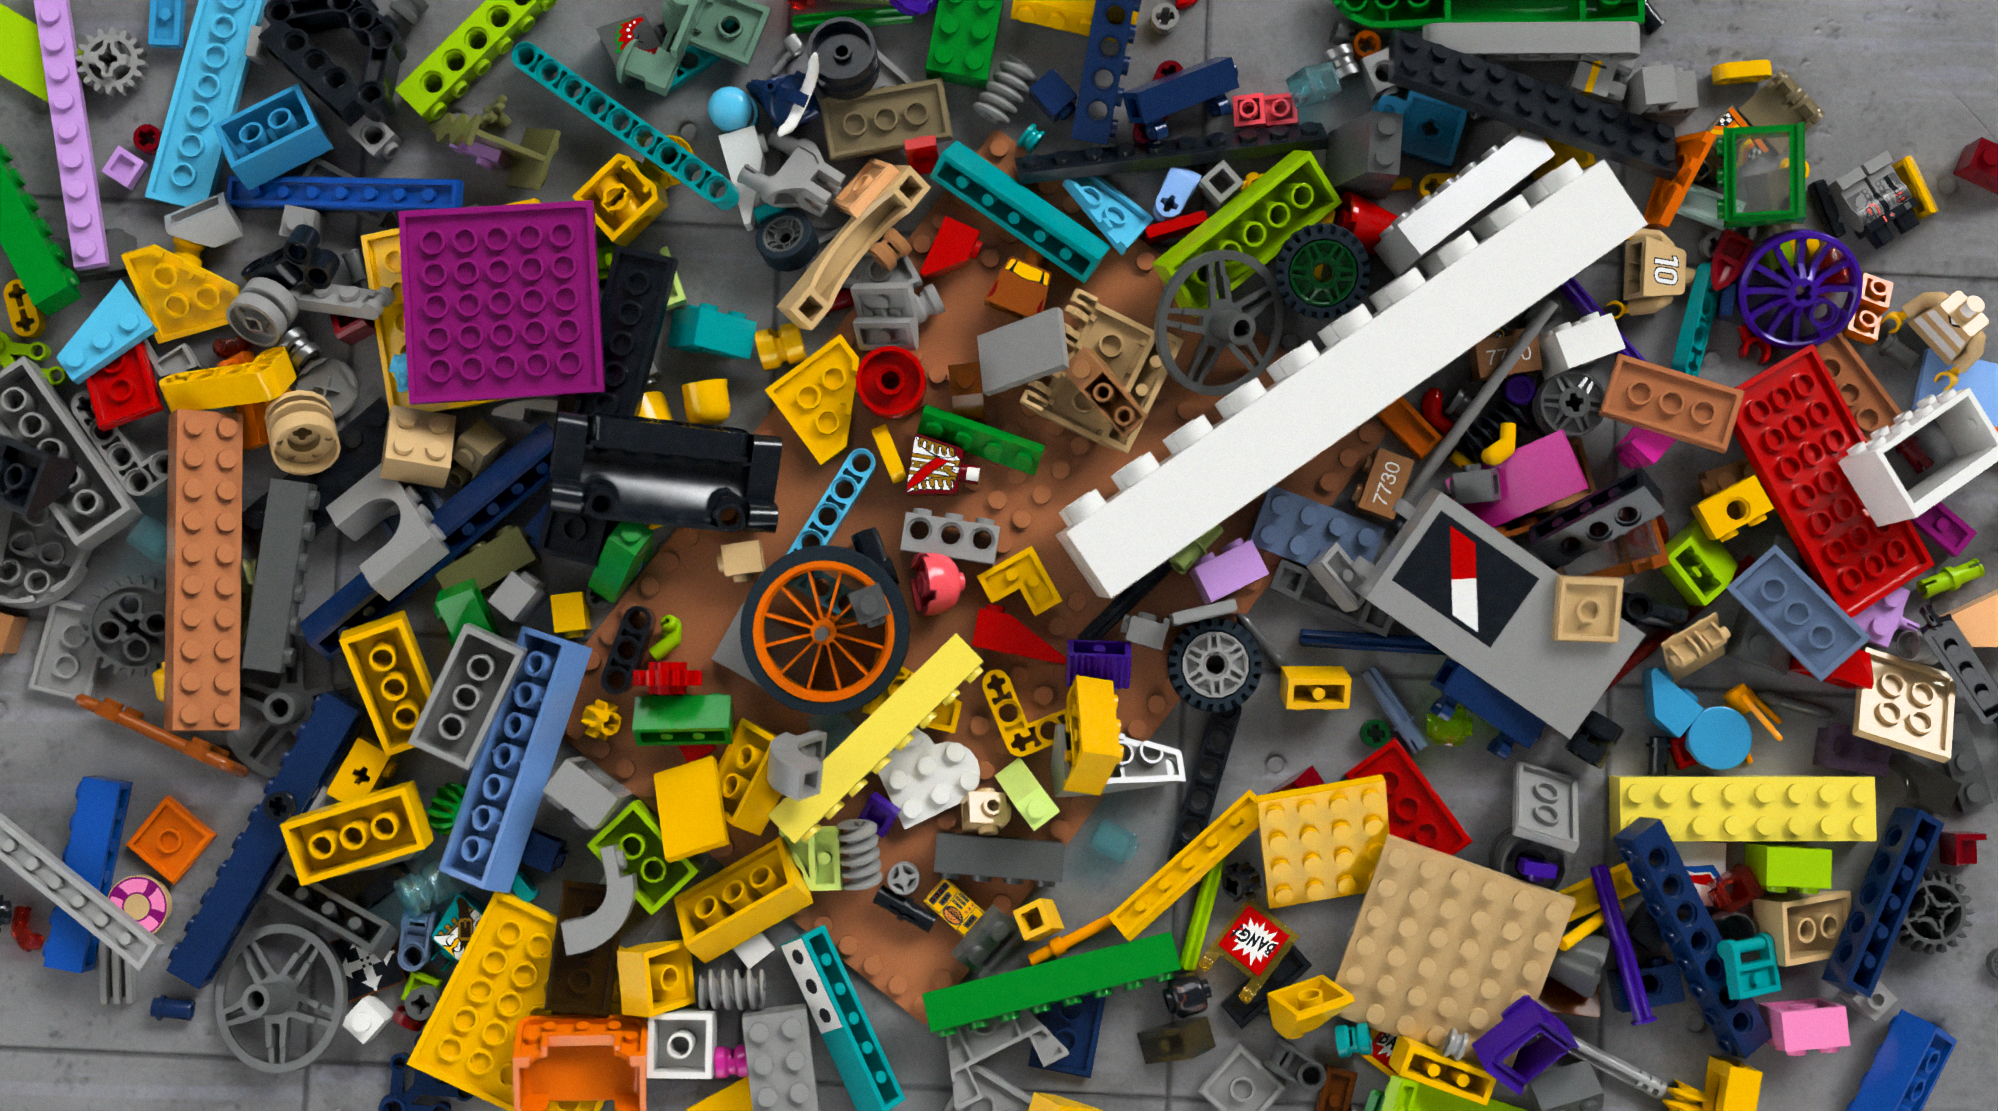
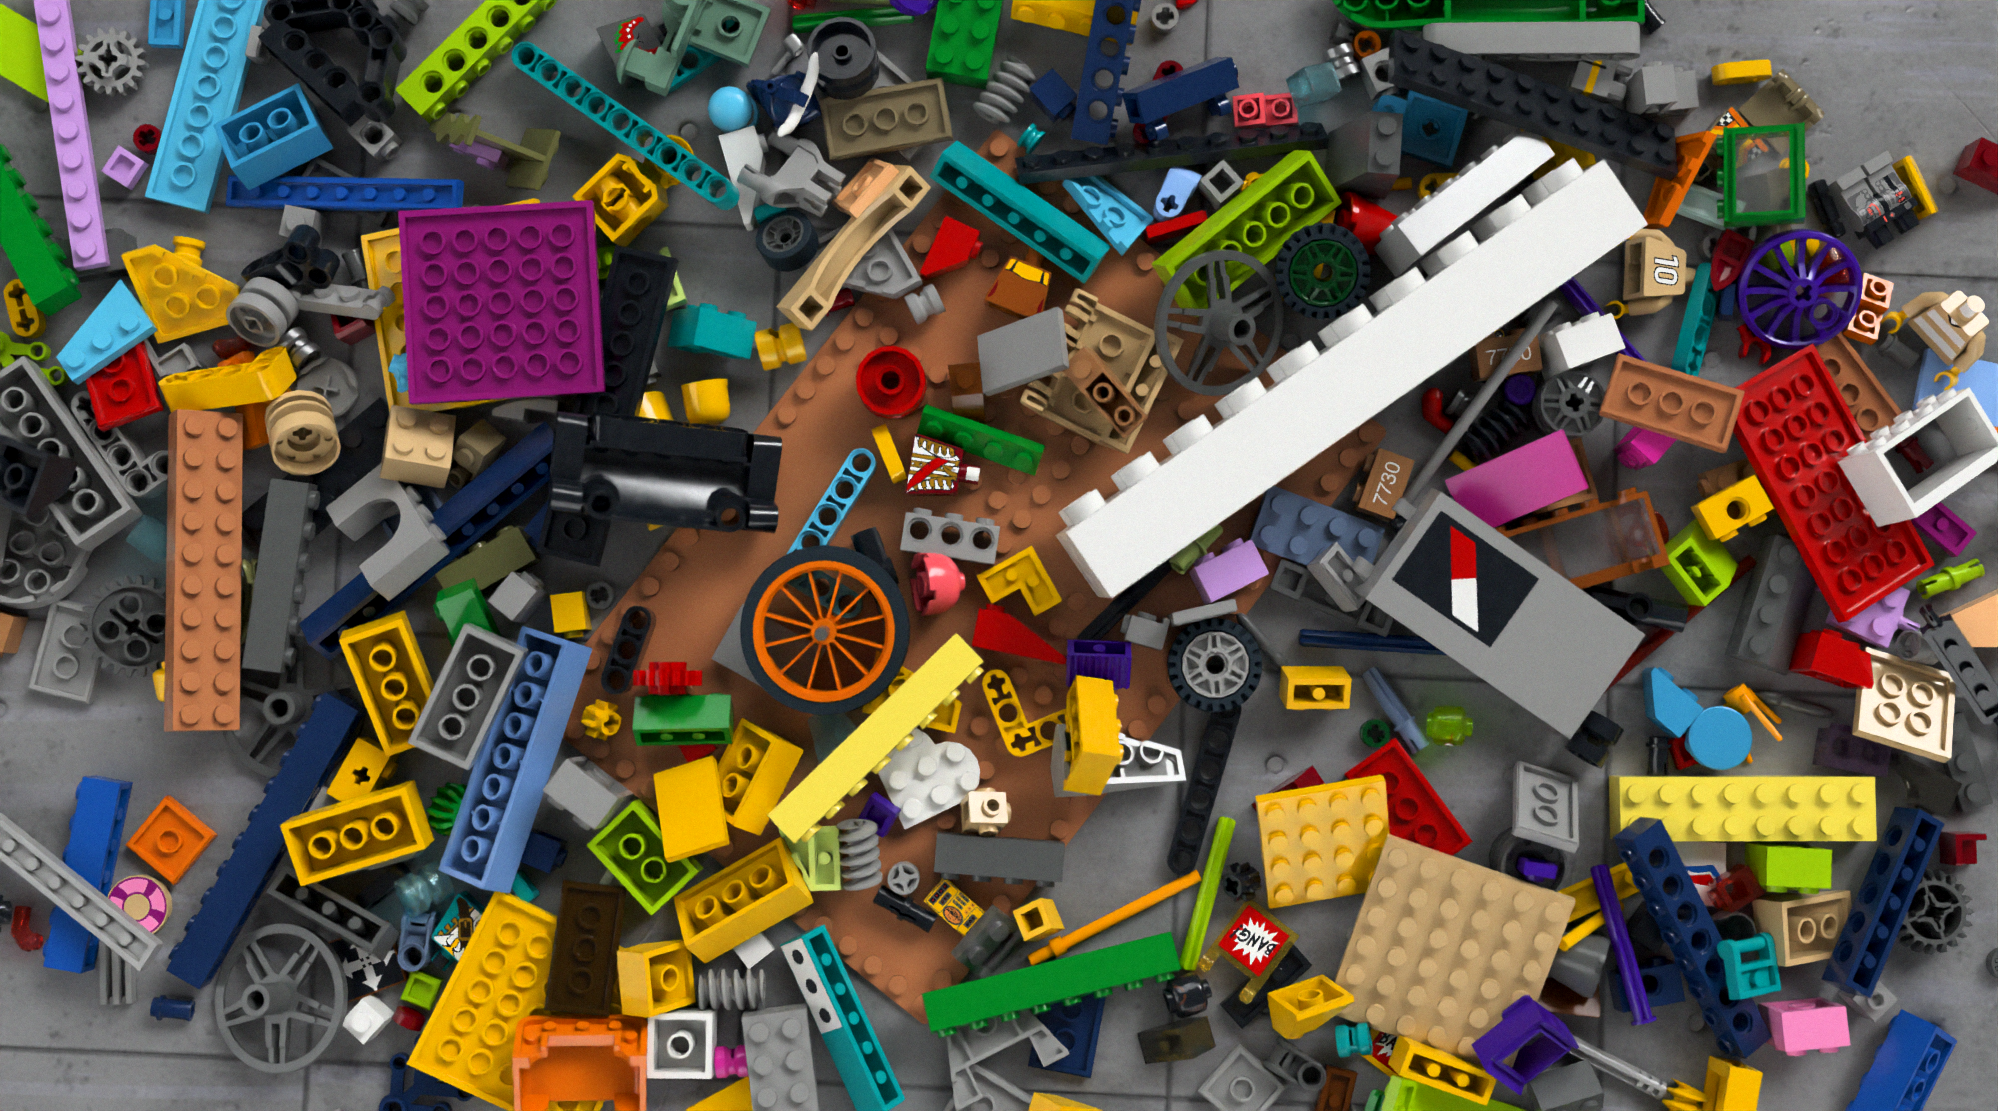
(133, 720): dark orange bar -> none
(206, 222): light grey slope -> none
(272, 811): black bush -> none
(428, 1002): dark grey wheel -> none
(494, 113): olive plant -> none
(592, 930): light grey arch -> none
(621, 559): green slope -> none
(670, 637): lime arm -> none
(741, 560): tan brick -> none
(797, 764): light grey arch -> none
(820, 398): yellow plate -> none
(869, 605): dark grey brick -> none
(885, 315): light grey slope -> none
(890, 250): medium nougat wheel -> none
(922, 153): red plate -> none
(1027, 793): yellowish green slope -> none
(1114, 841): clear light blue brick -> none
(1186, 867): yellow plate -> none
(1409, 427): orange tile -> none
(1455, 1044): light grey bush -> none
(1475, 485): dark grey brick -> none
(1488, 704): dark blue brick -> none
(1503, 448): yellow arm -> none
(1587, 609): tan tile -> none
(1597, 519): black brick -> none
(1694, 647): tan hinge -> none
(1798, 613): sand blue plate -> none

